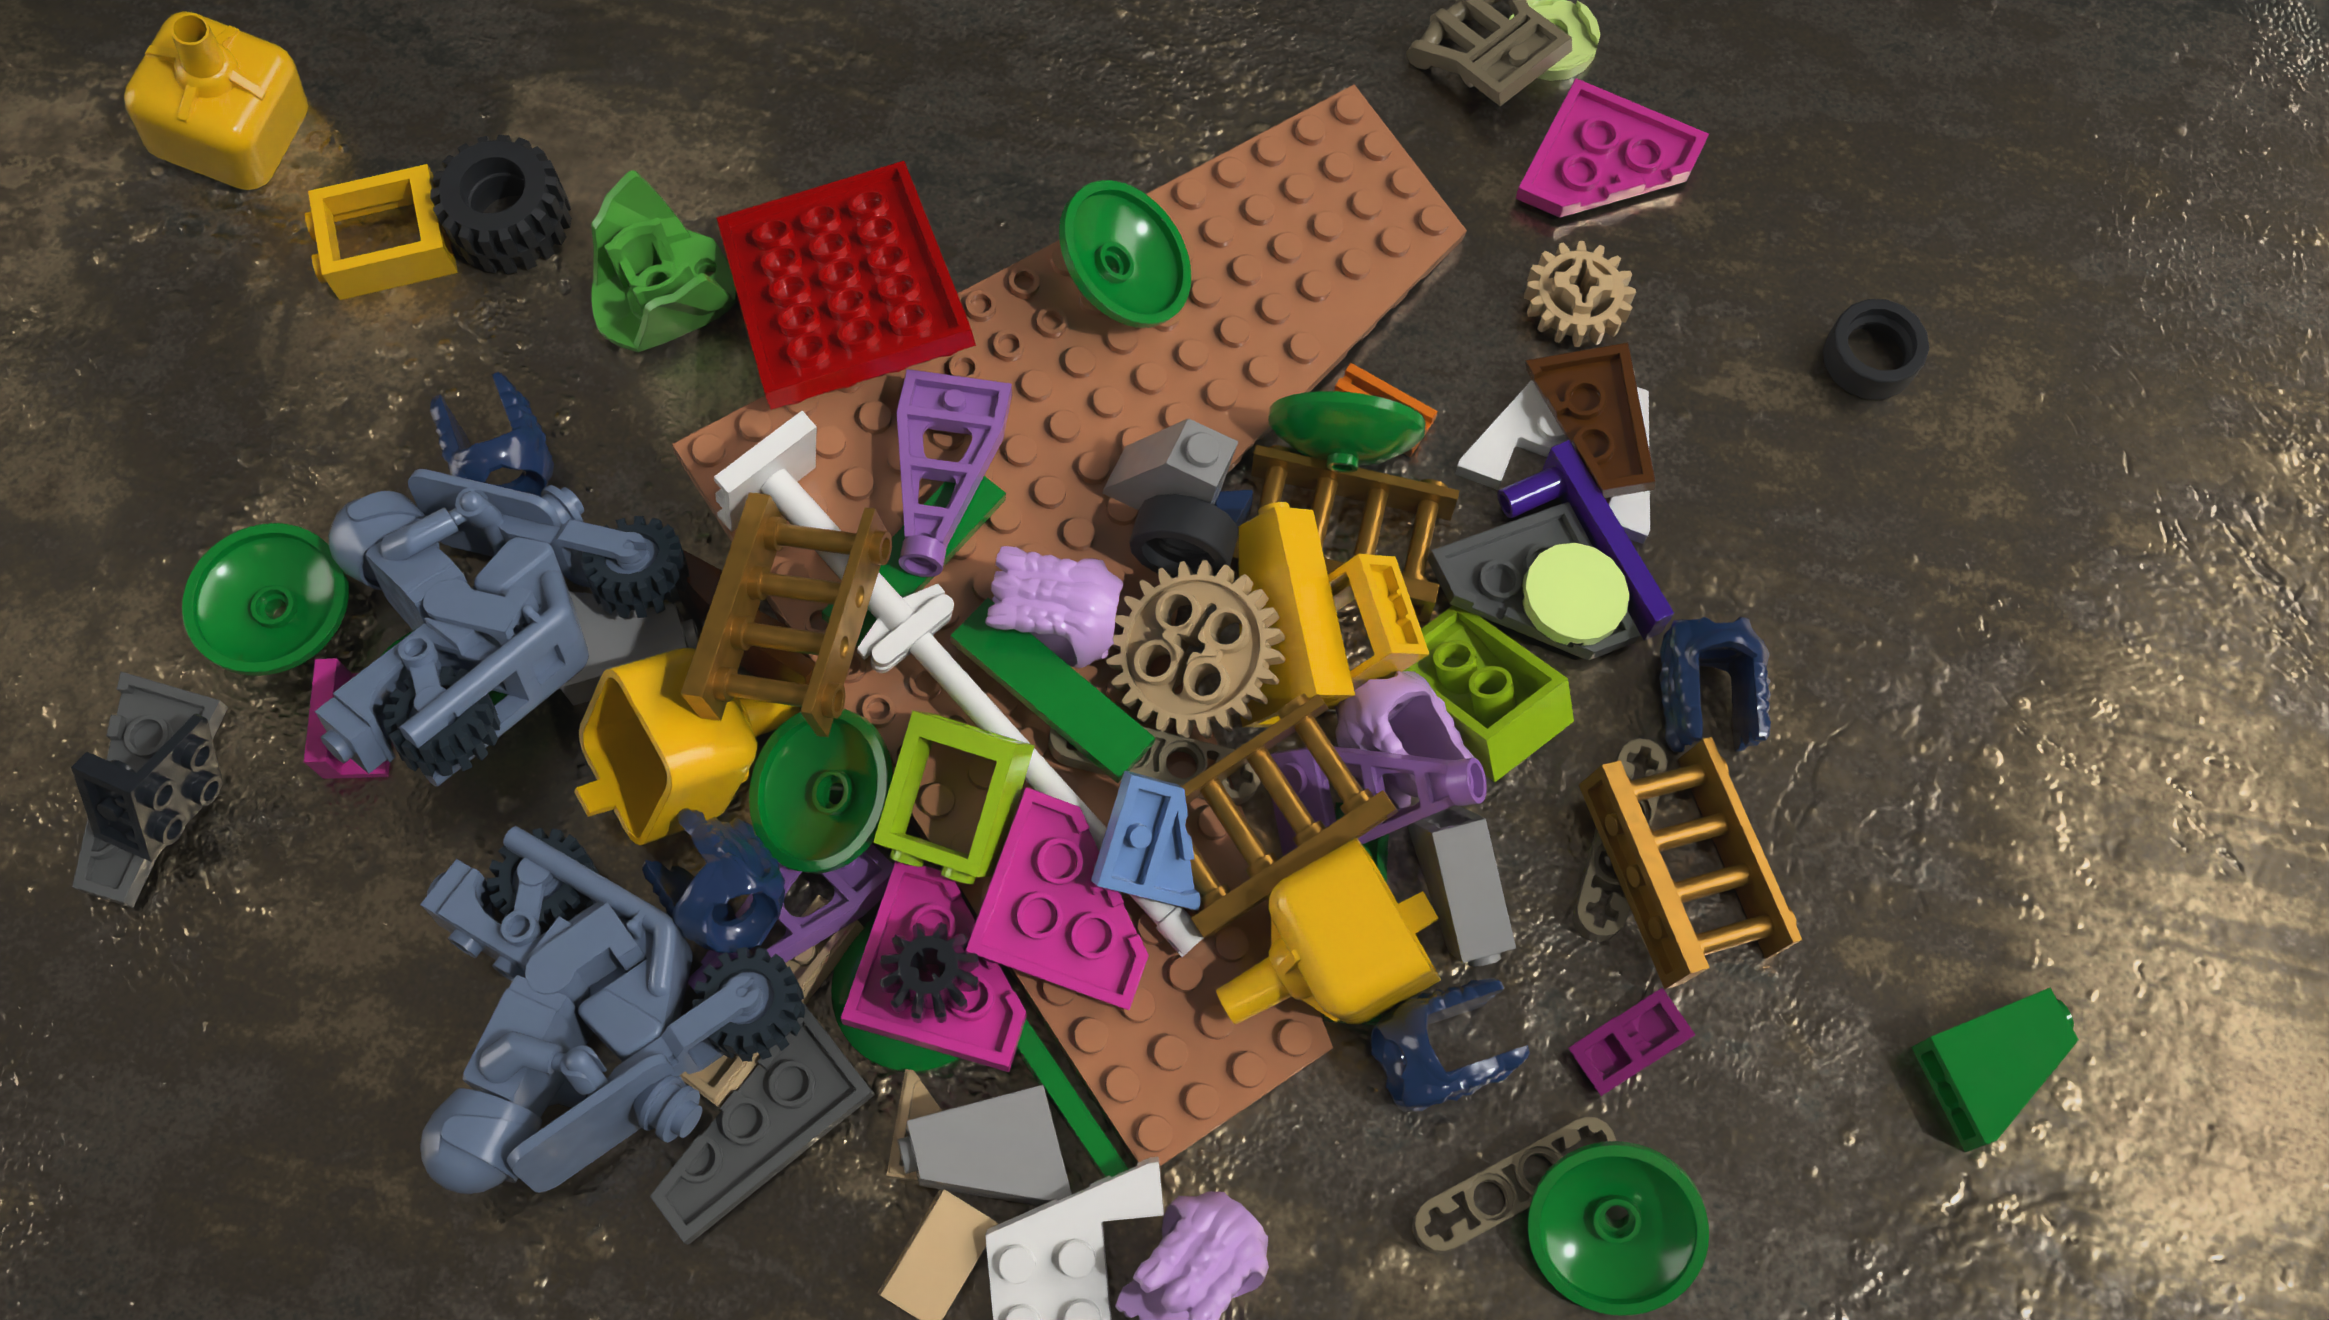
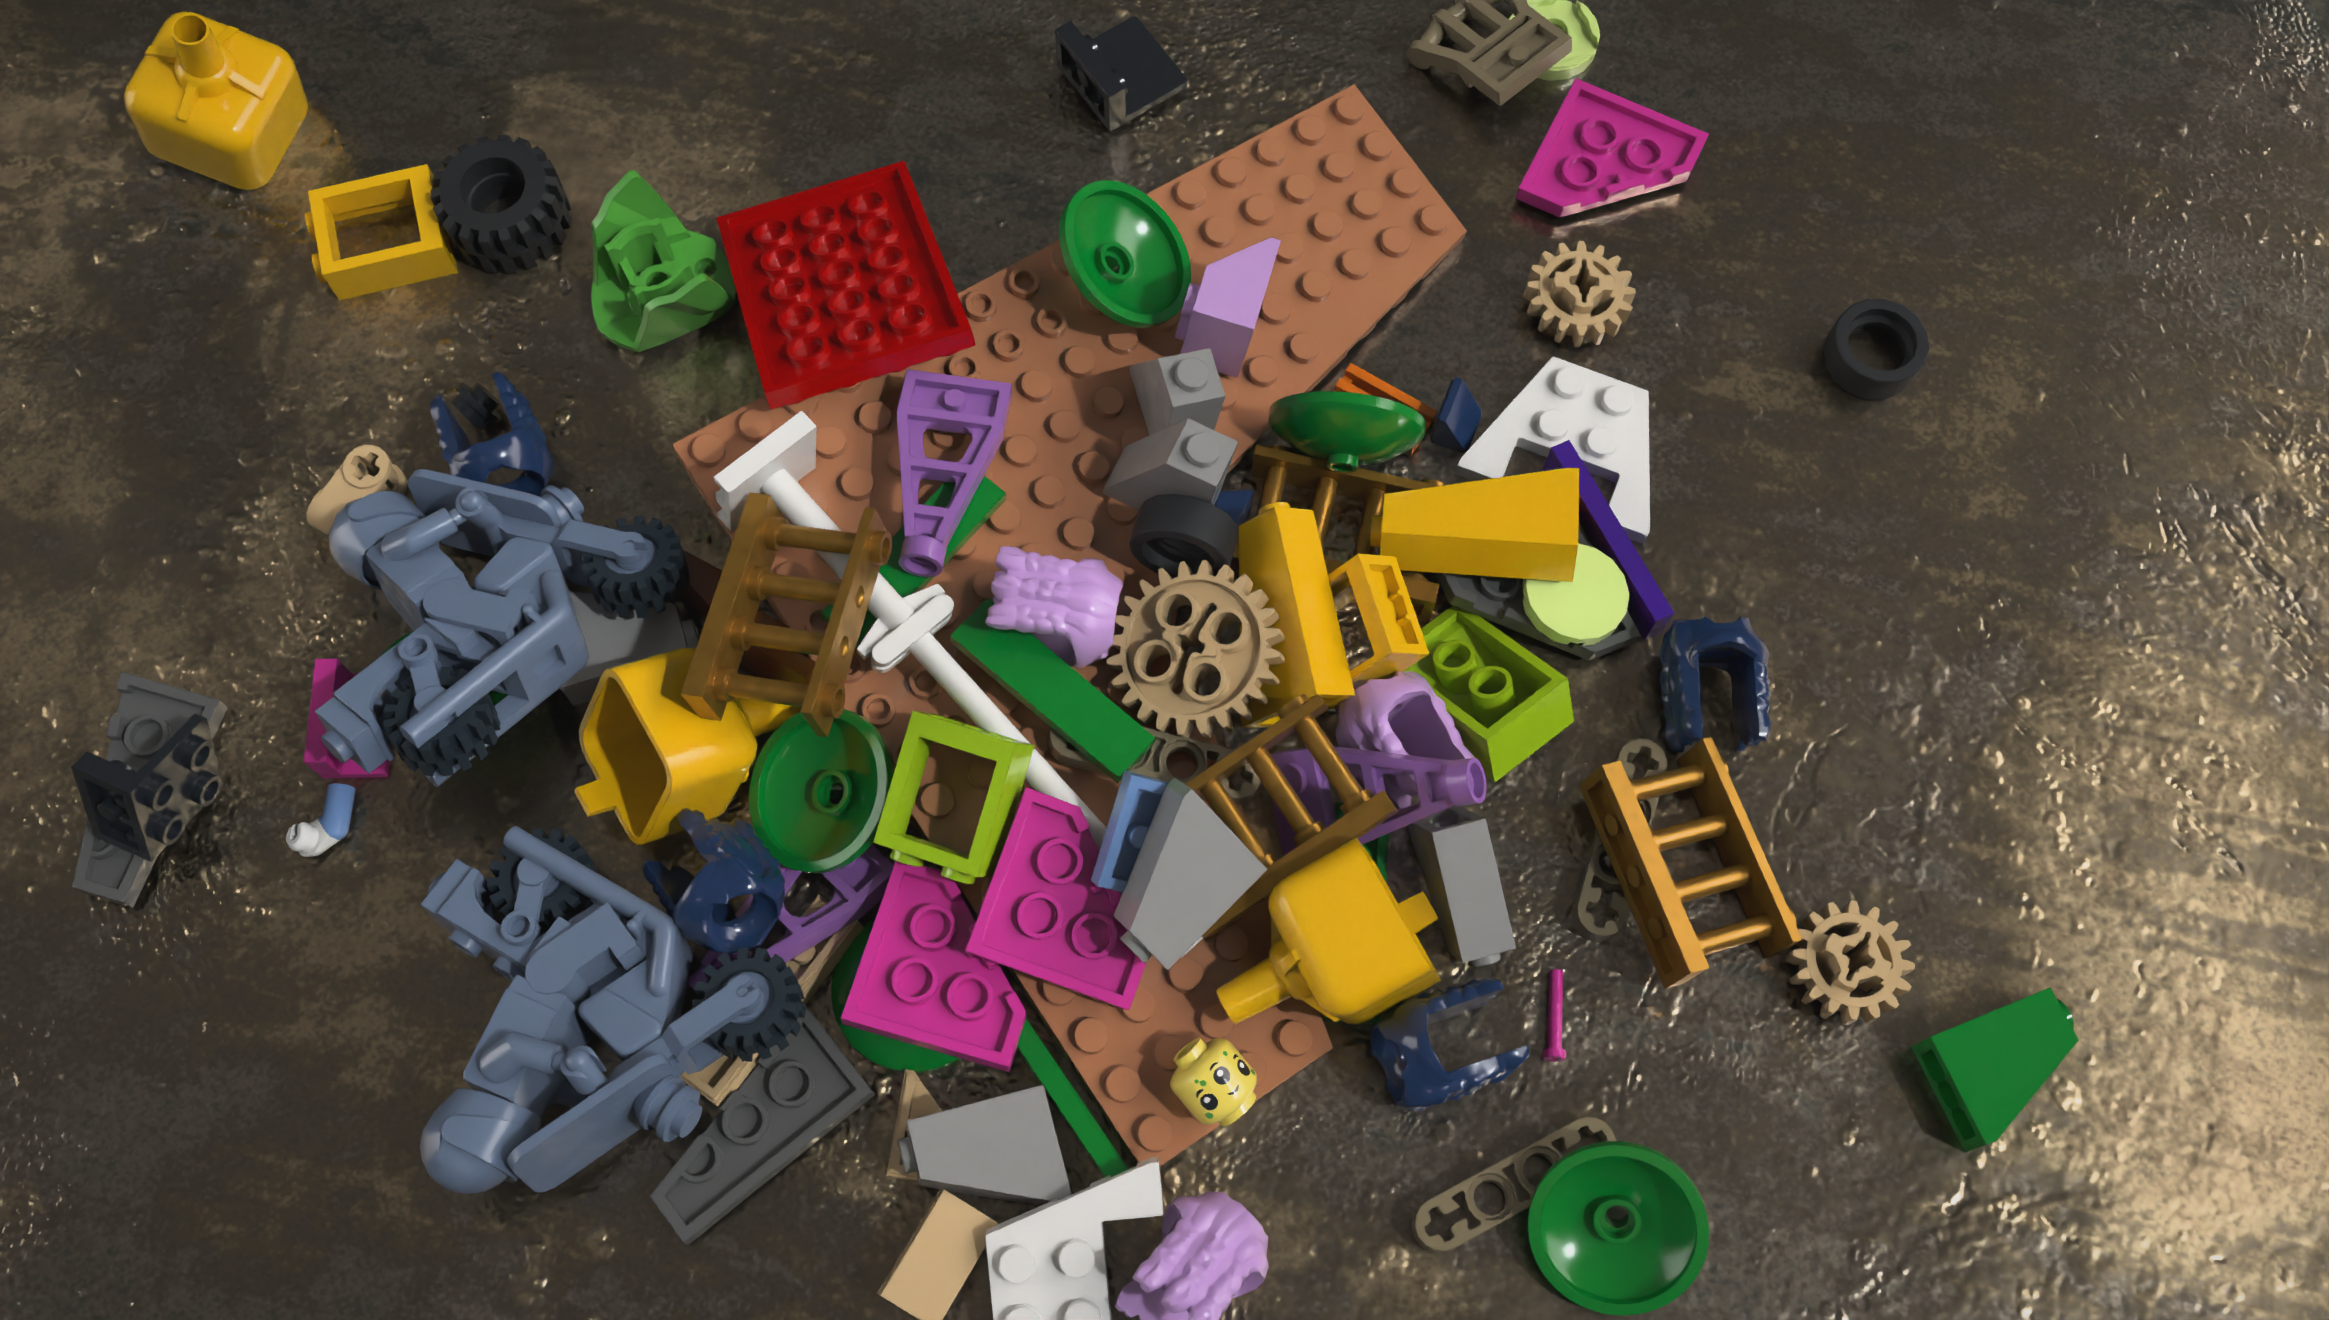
(243, 583): green dish -> none
(327, 829): none -> arm
(351, 484): none -> tan piece
(477, 405): none -> black plate
(924, 950): black gear -> none
(1118, 70): none -> black bracket
(1179, 390): none -> light grey slope
(1182, 877): none -> light grey slope
(1213, 1081): none -> light yellow head
(1227, 305): none -> lavender slope
(1457, 418): none -> dark blue slope
(1485, 527): none -> yellow slope
(1554, 1049): none -> dark pink piece
(1600, 413): reddish brown wing -> none
(1631, 1041): magenta slope -> none
(1874, 958): none -> tan gear

